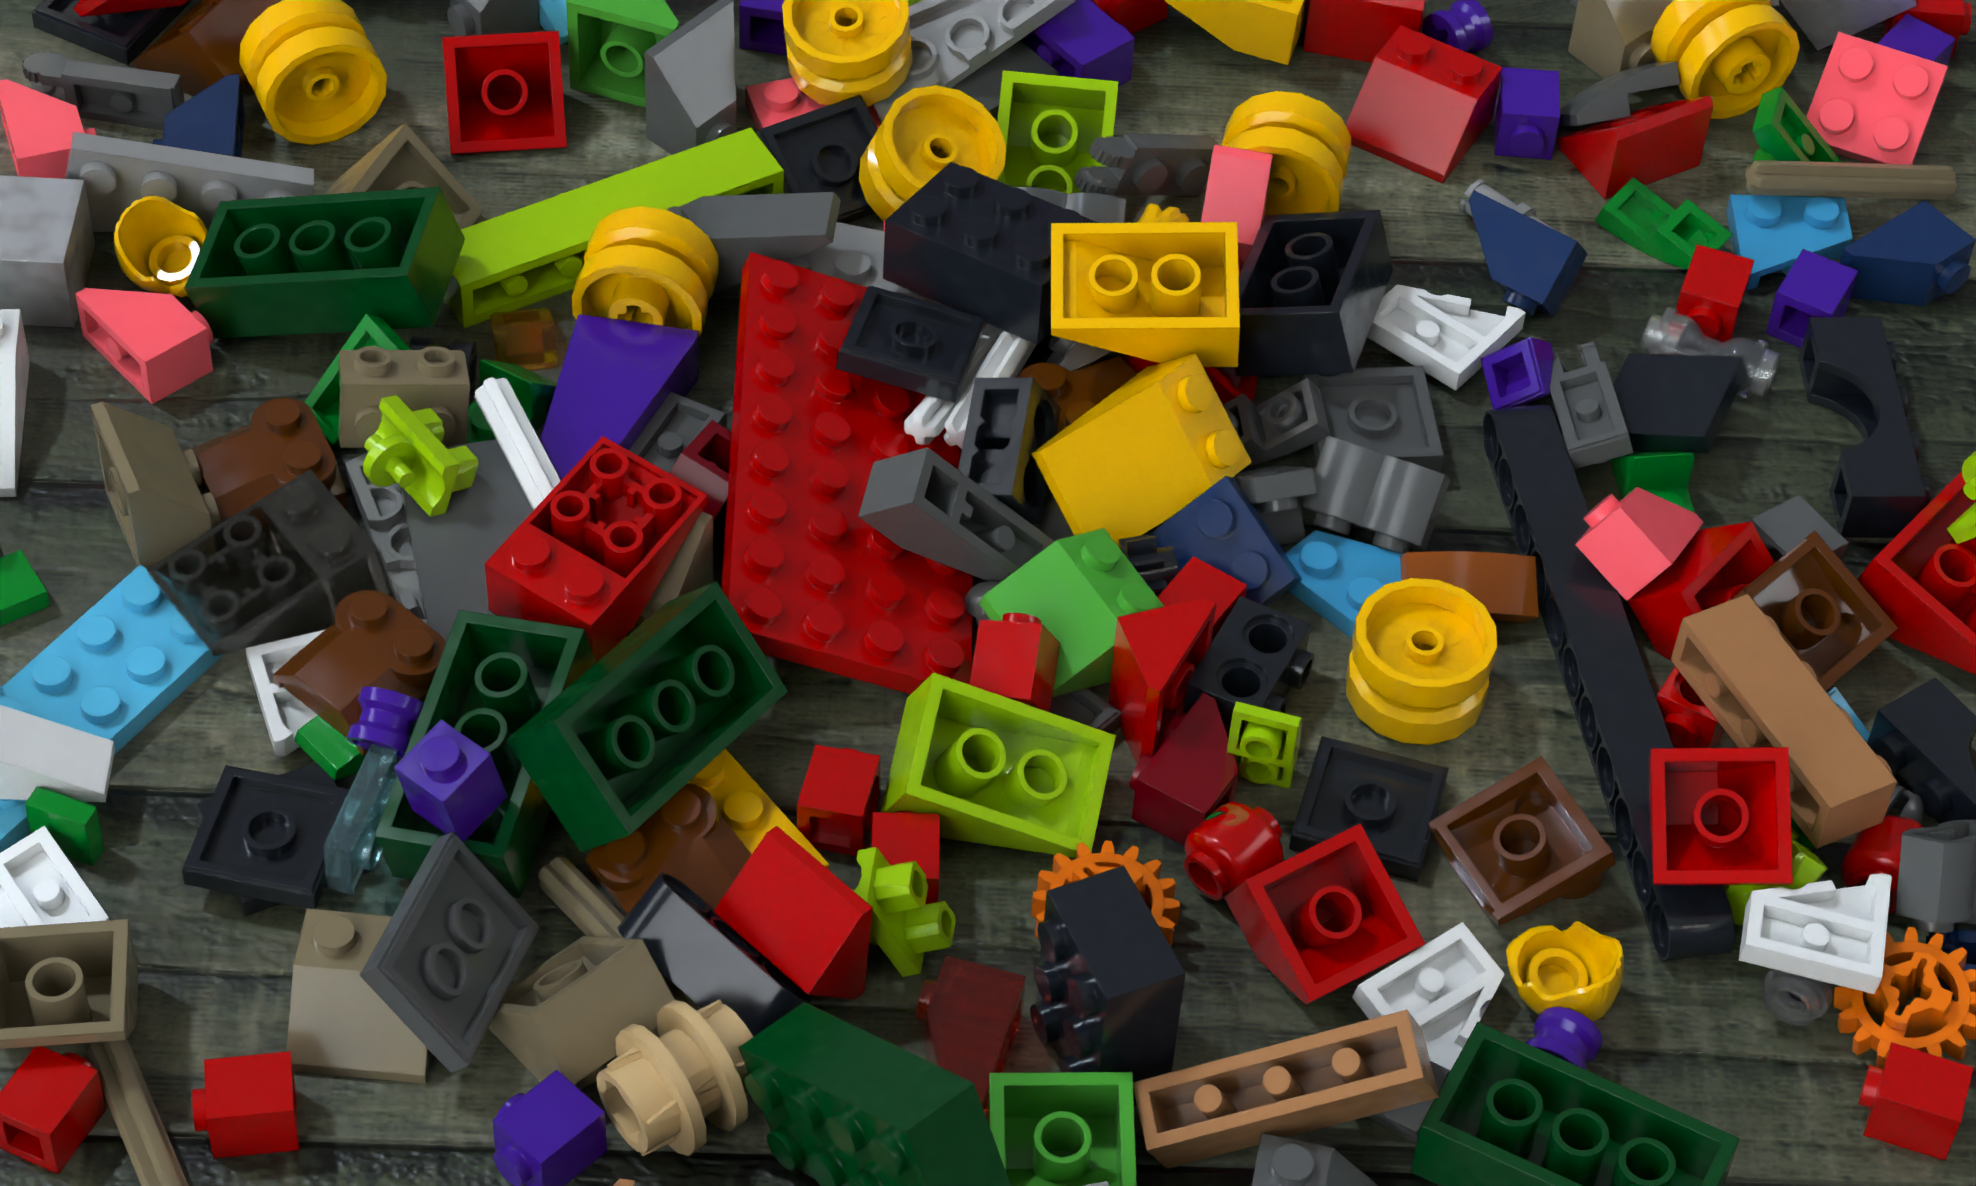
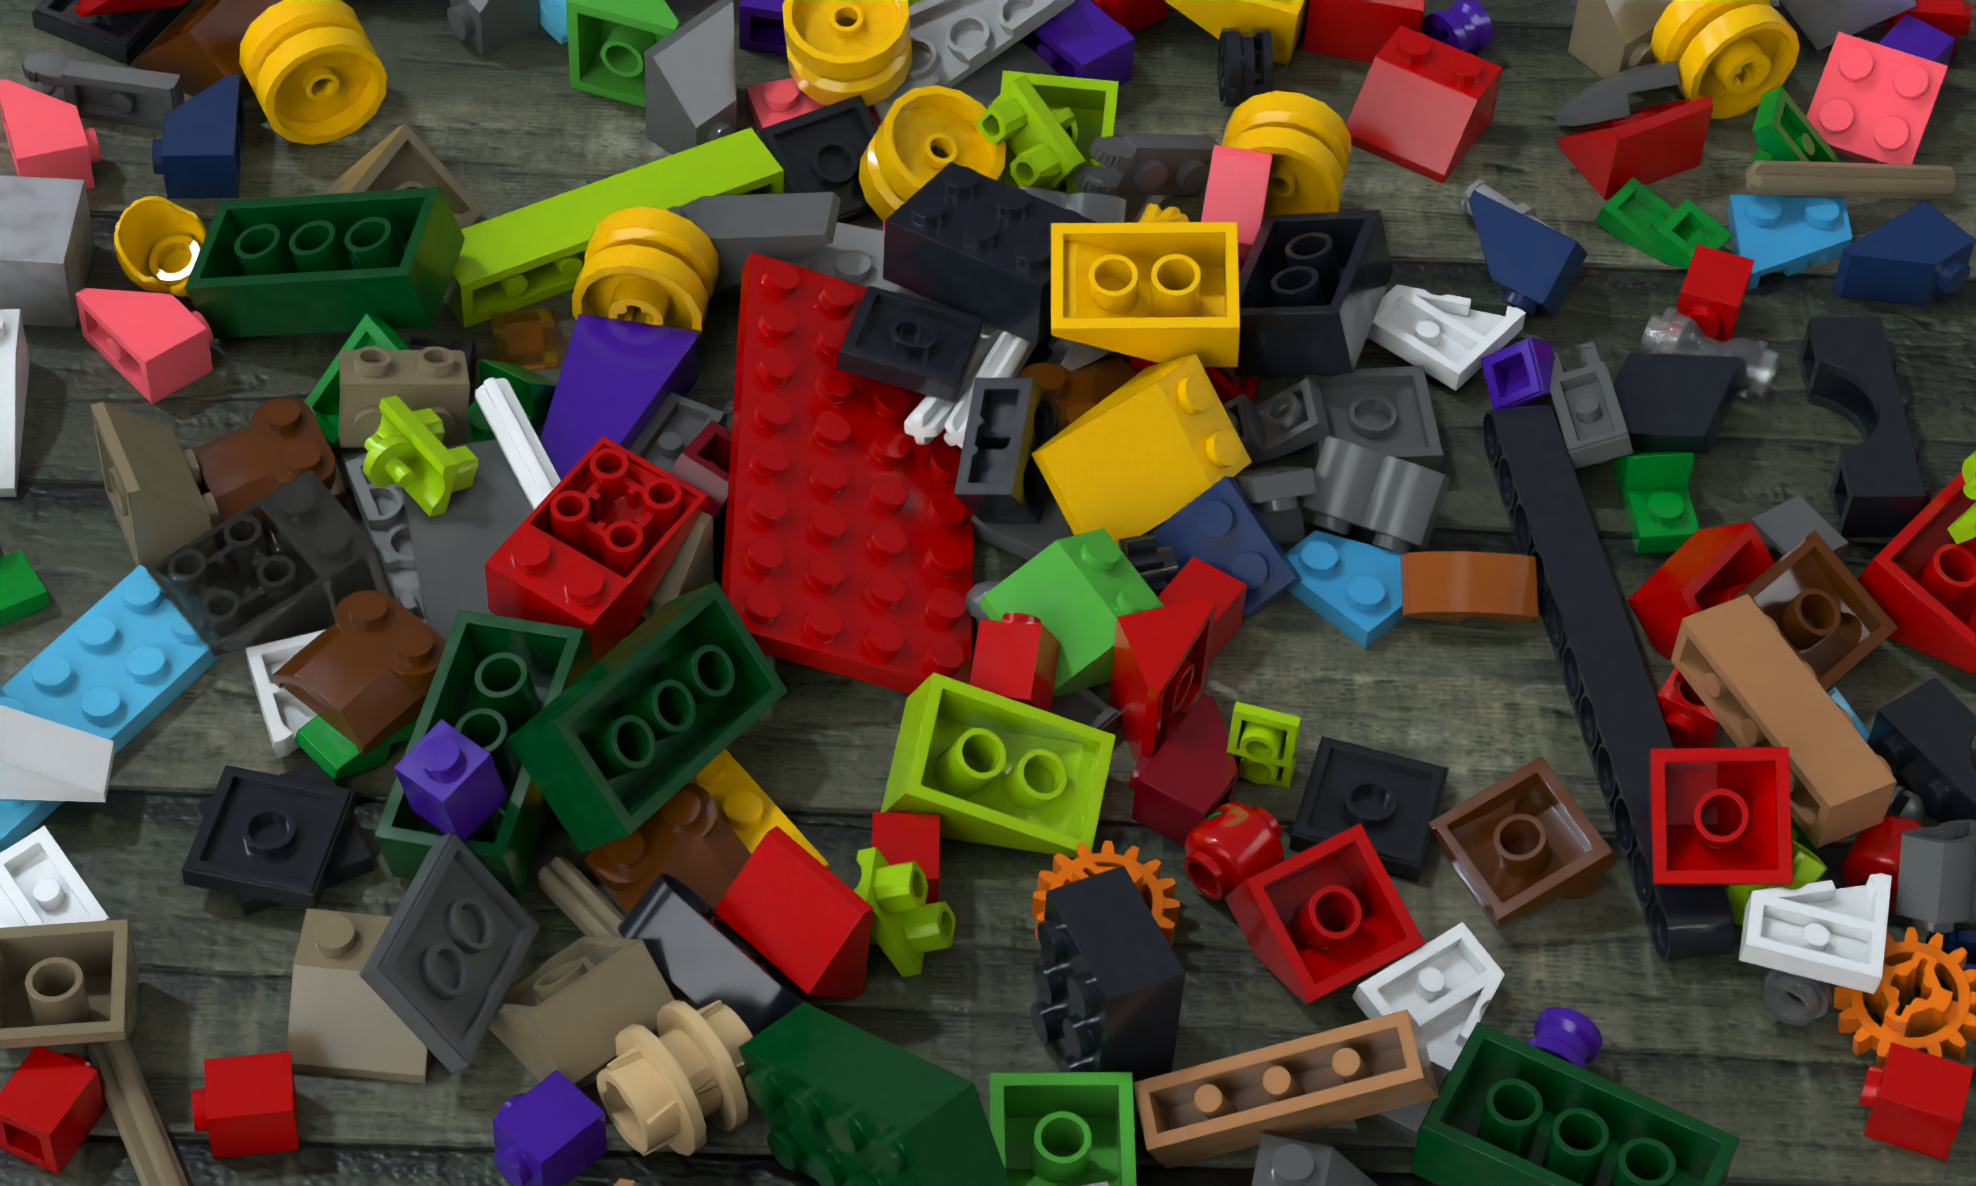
(70, 823): green tile -> none
(128, 170): light grey wing -> none
(352, 840): clear light blue plate -> none
(384, 719): dark purple wheel -> none
(504, 92): red slope -> none
(839, 799): red brick -> none
(947, 516): dark grey slope -> none
(971, 1020): clear red slope -> none
(1034, 134): none -> lime hips
(1244, 64): none -> black wheel
(1252, 661): black brick -> none
(1420, 661): yellow wheel -> none
(1526, 113): dark purple brick -> none
(1566, 969): yellow hair -> none
(1636, 538): coral slope -> none
(1810, 289): dark purple brick -> none

